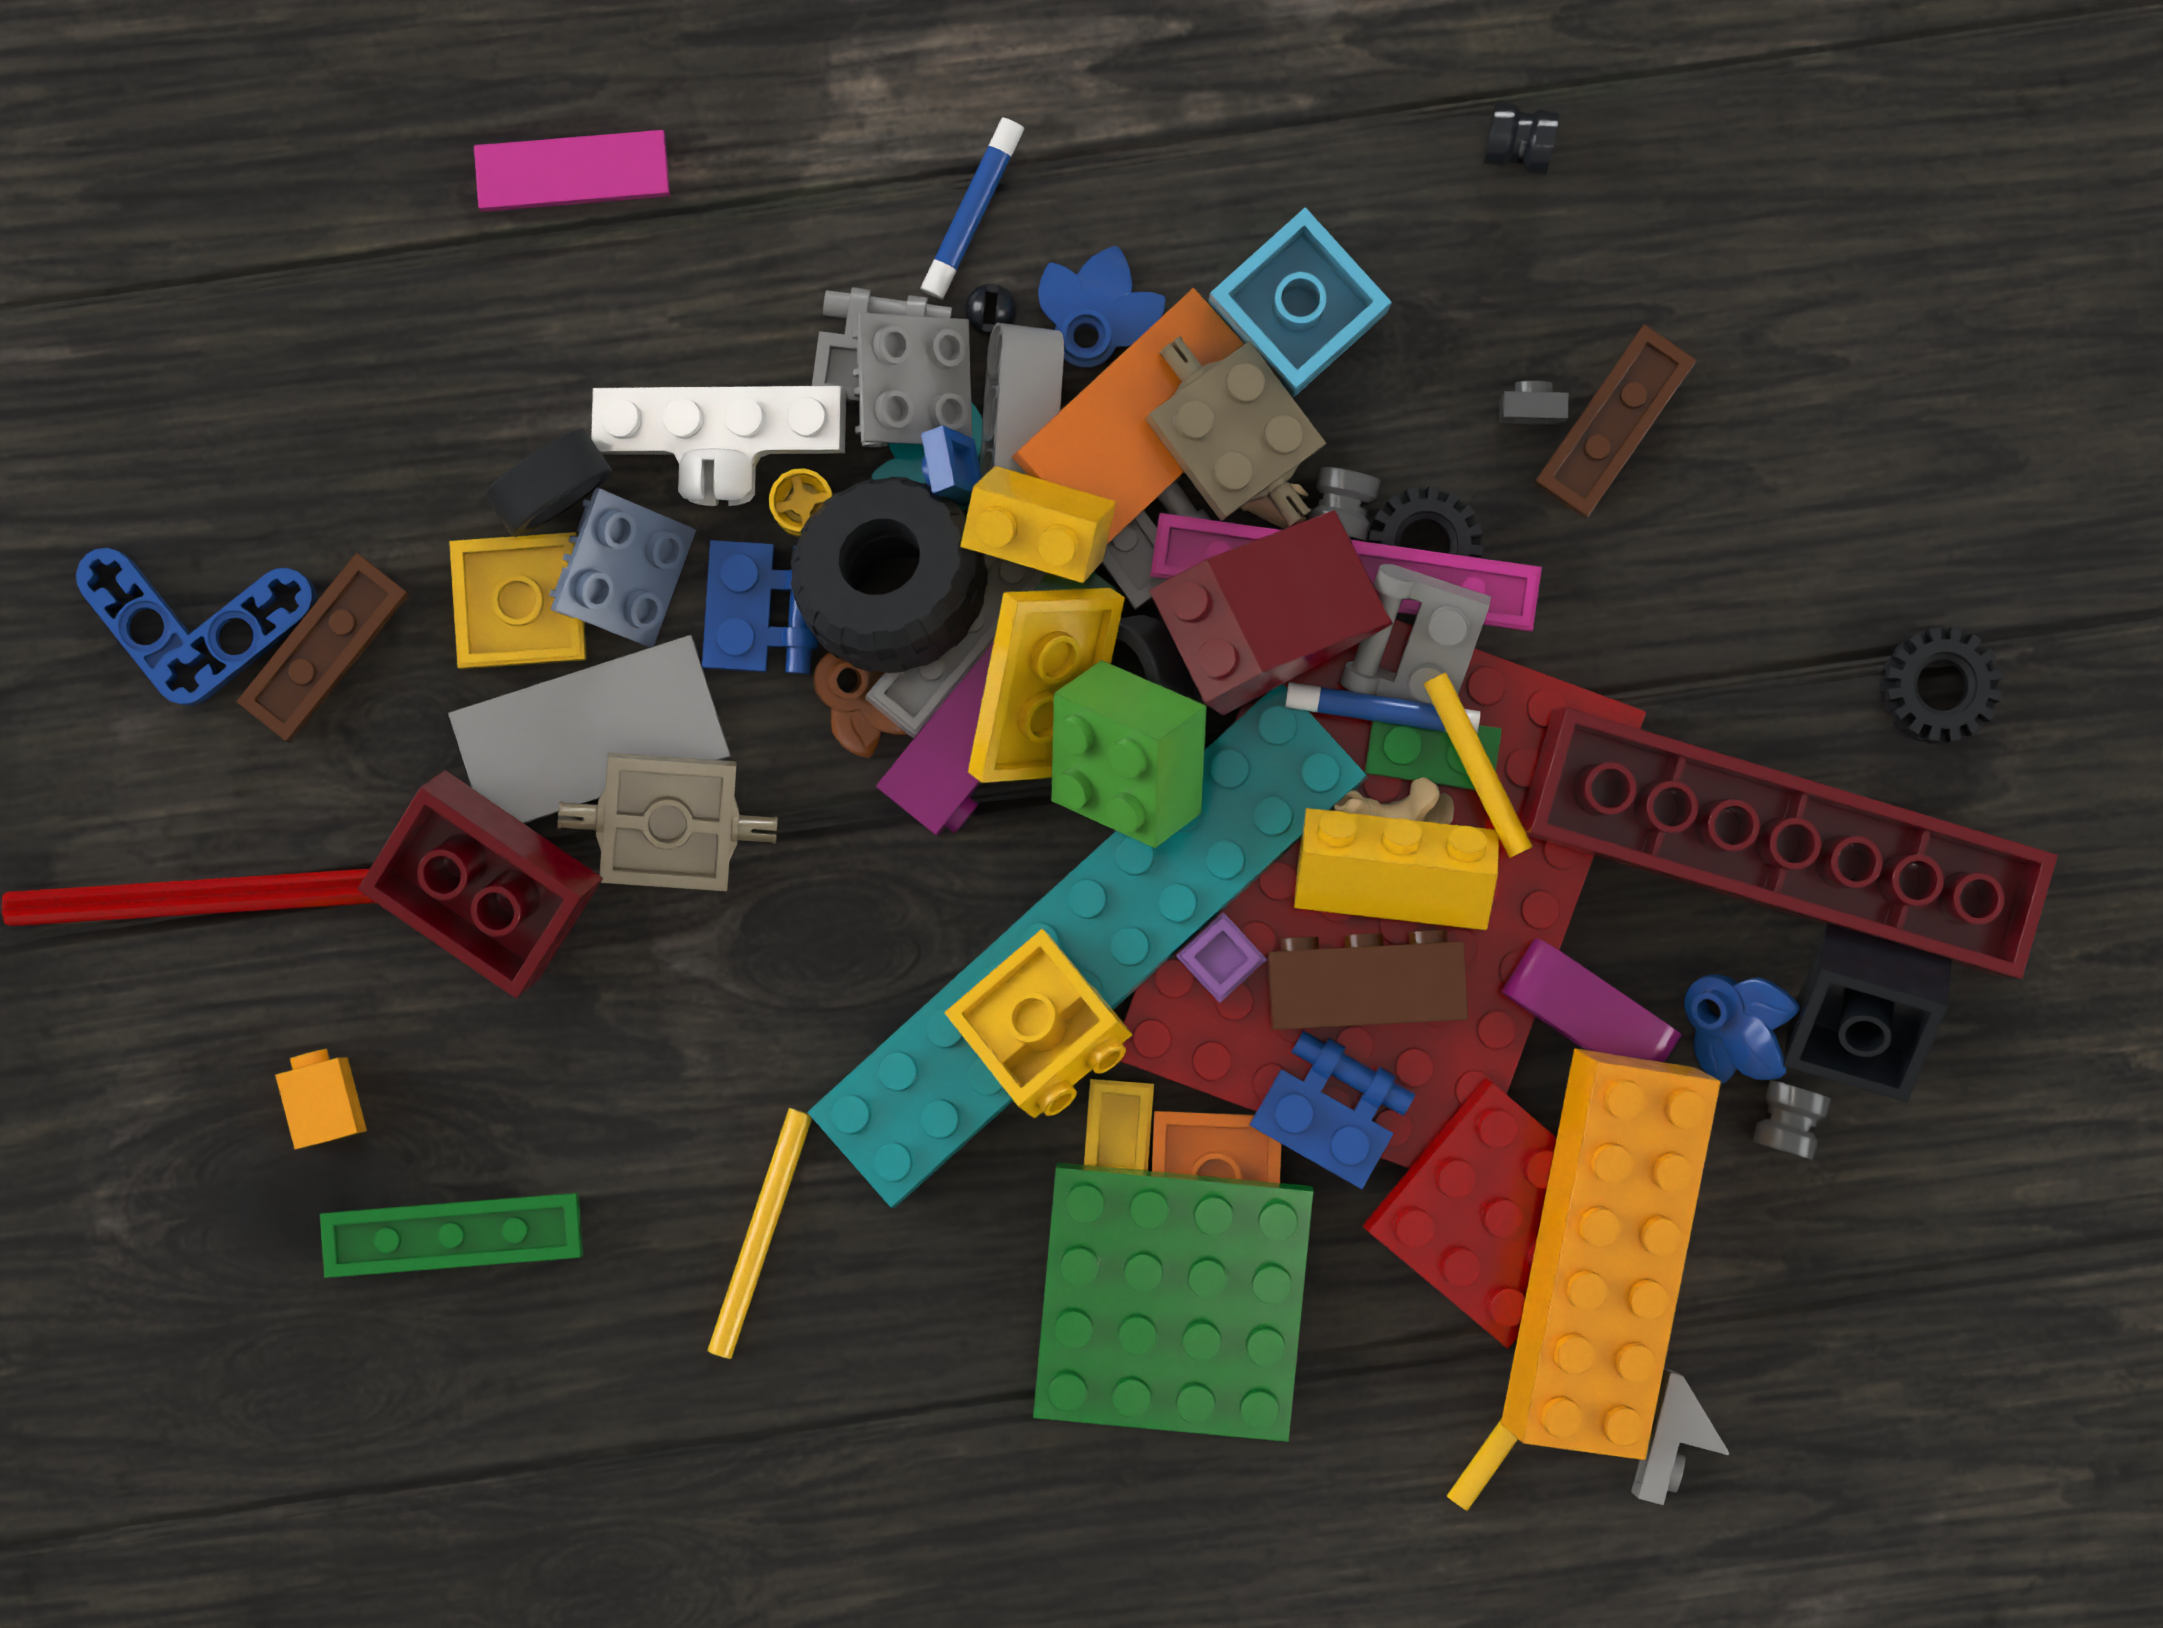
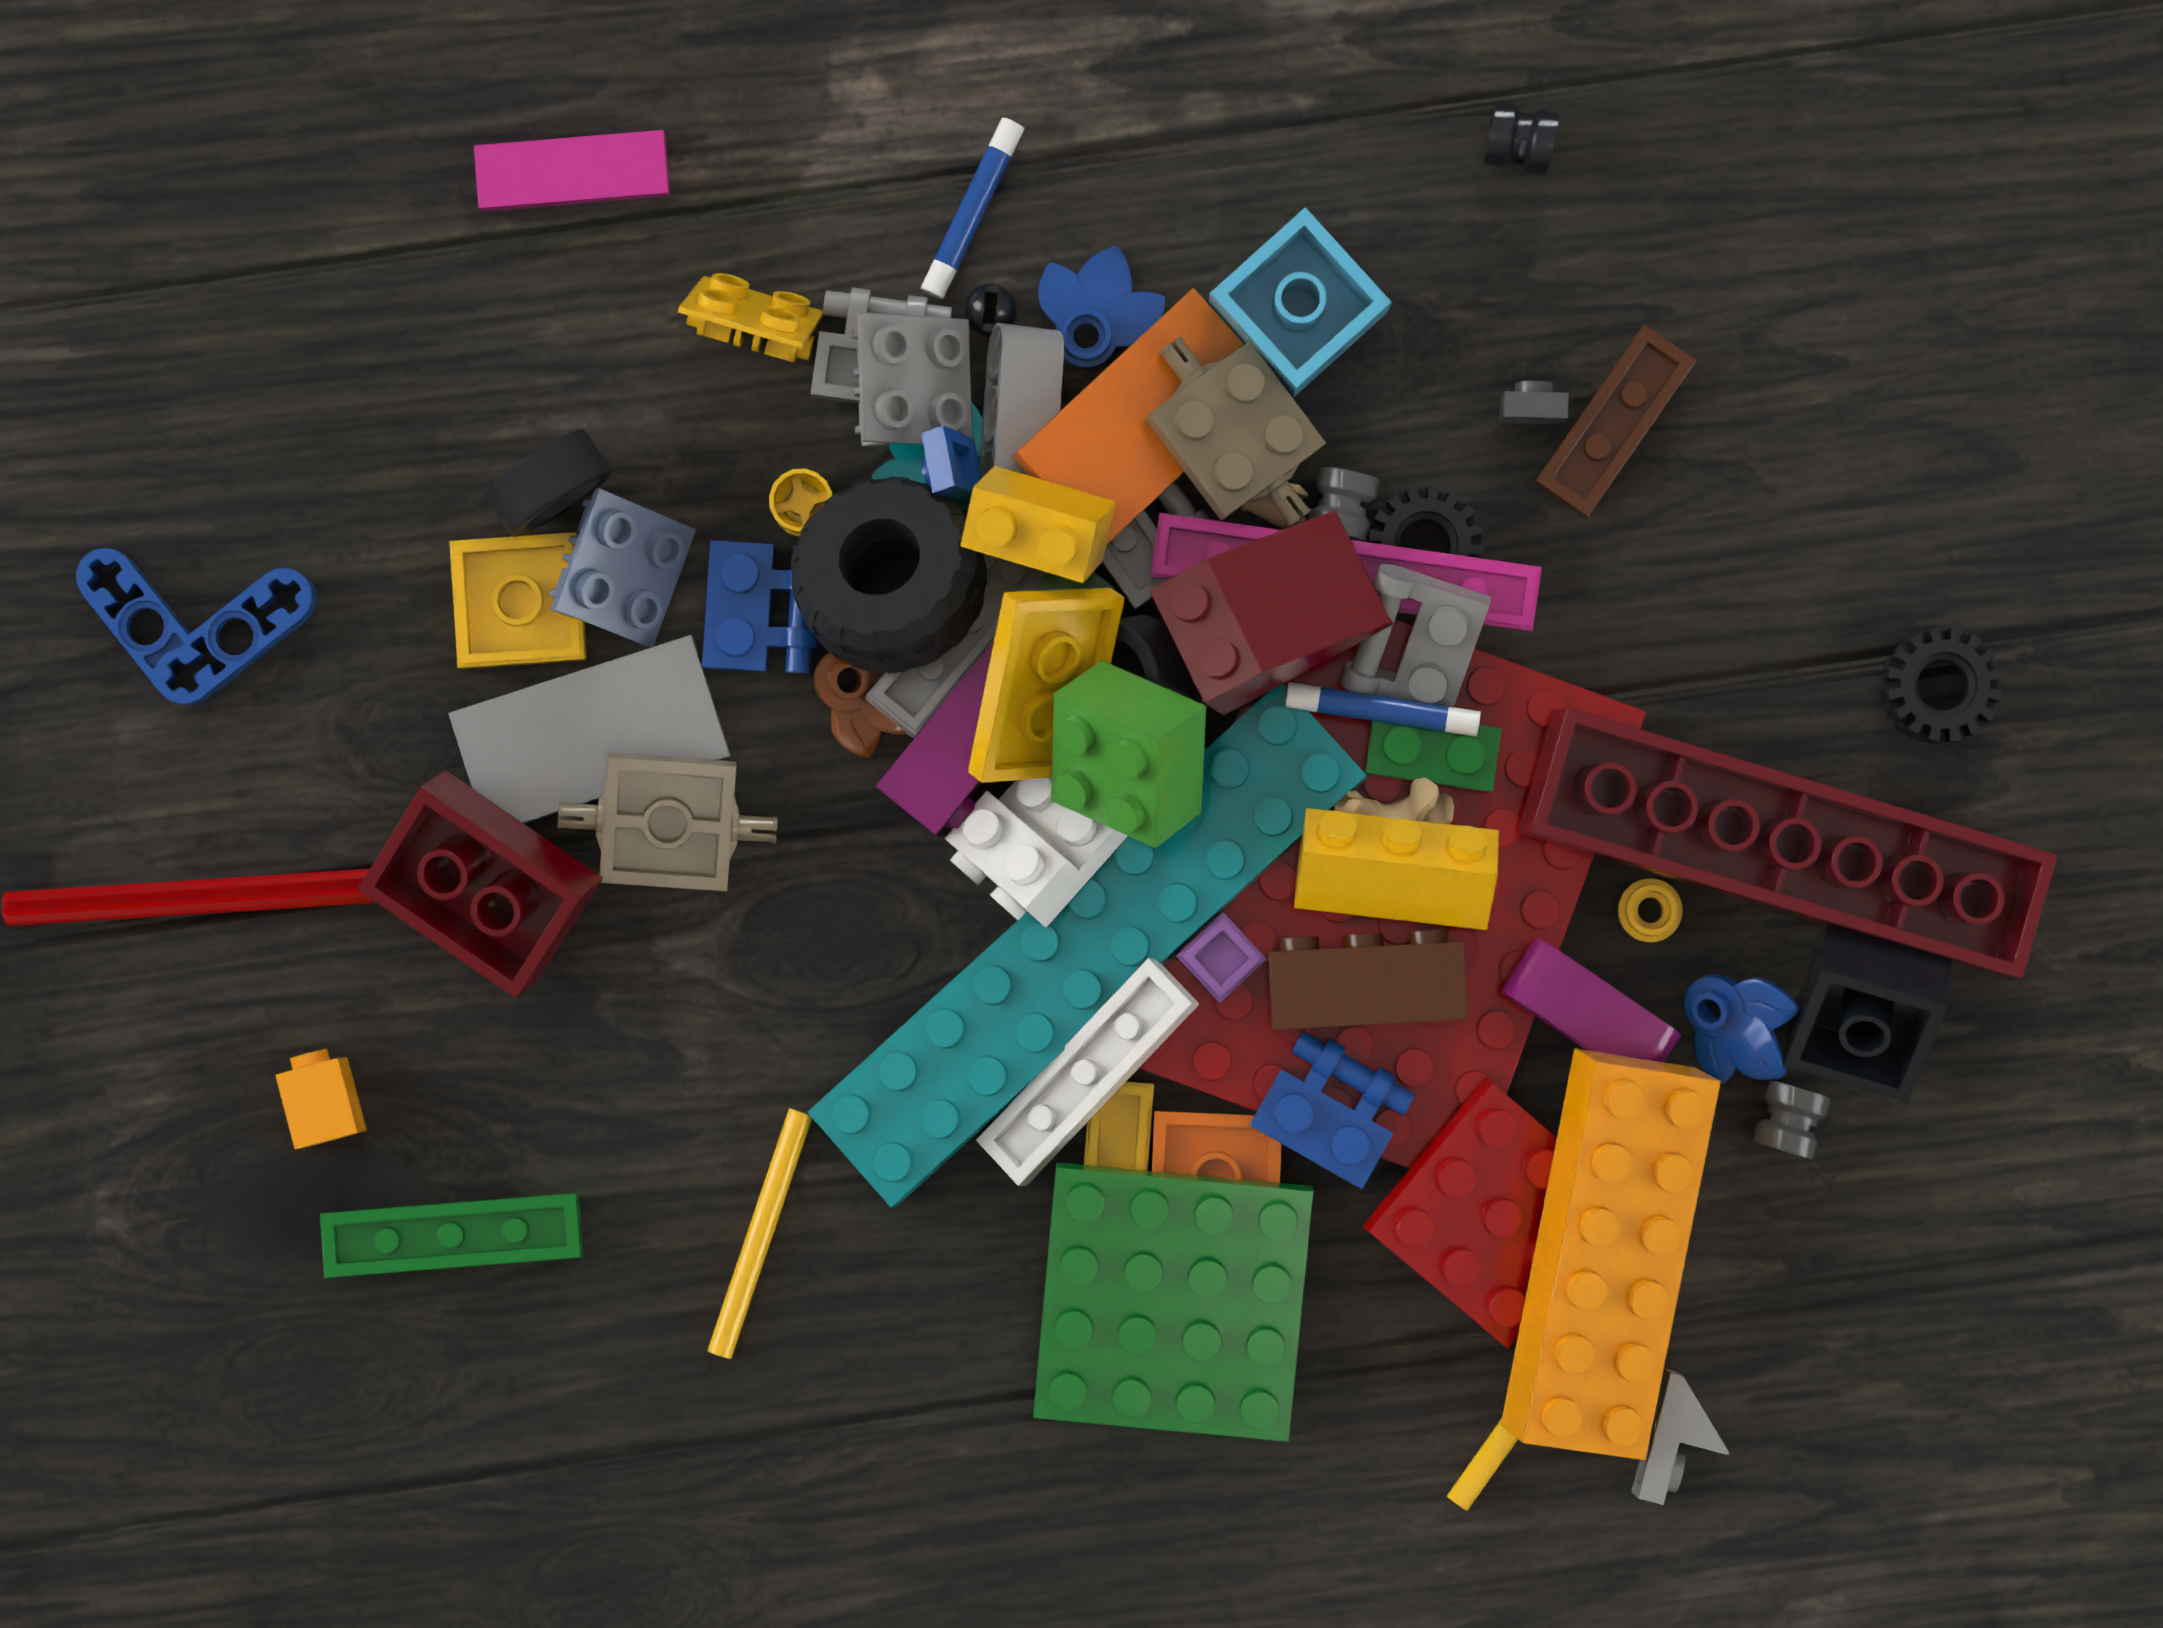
(322, 648): reddish brown plate -> none
(719, 430): white plate -> none
(727, 304): none -> yellow hinge
(1031, 849): none -> white plate
(1039, 1026): yellow plate -> none
(1087, 1072): none -> white plate
(1477, 765): yellow bar -> none
(1669, 904): none -> yellow plate

